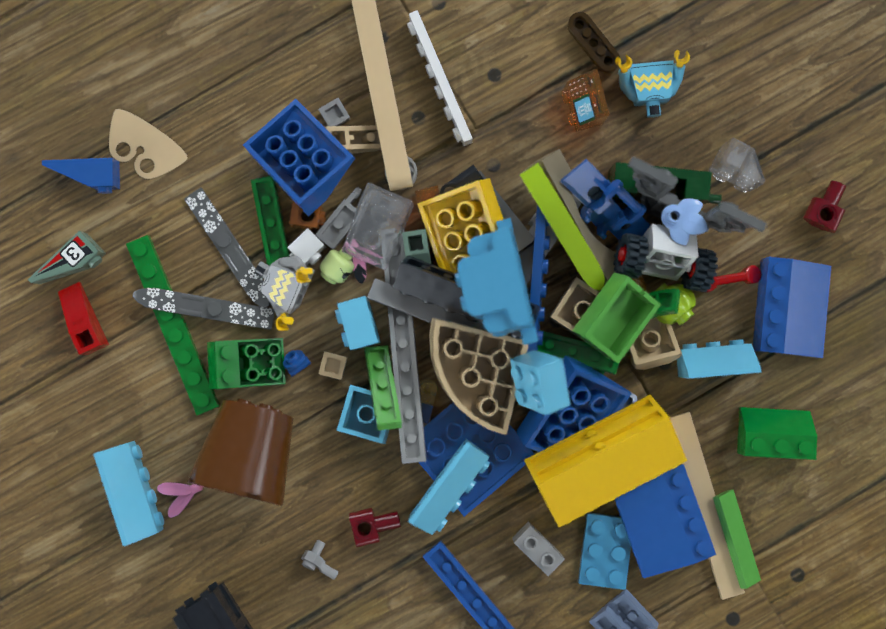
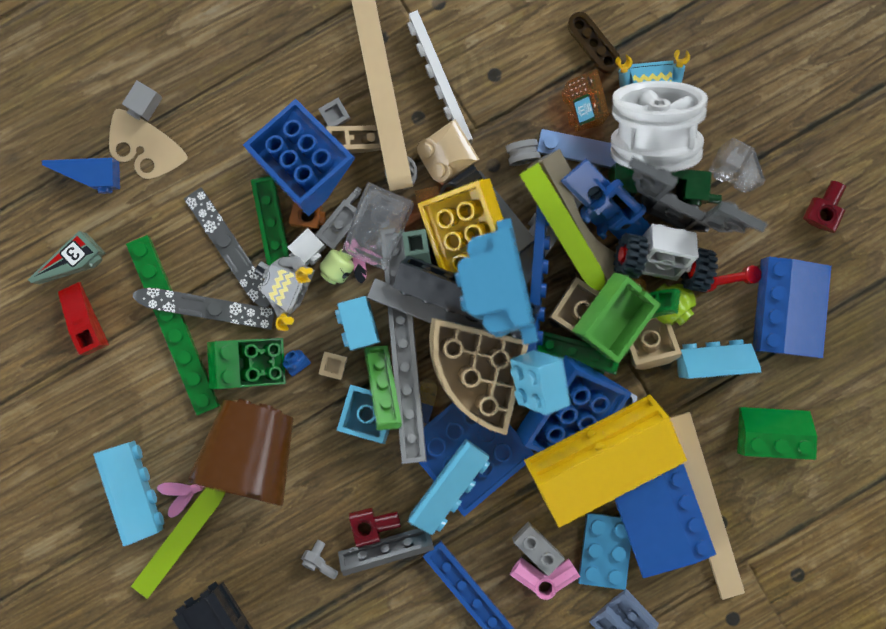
(141, 101): none -> light grey brick
(177, 541): none -> lime piece
(385, 551): none -> dark grey plate
(447, 153): none -> tan slope
(523, 152): none -> light grey wheel
(533, 577): none -> bright pink piece
(576, 148): none -> light blue plate
(658, 124): none -> white wheel
(687, 220): light blue plate -> none
(737, 539): bright green tile -> none

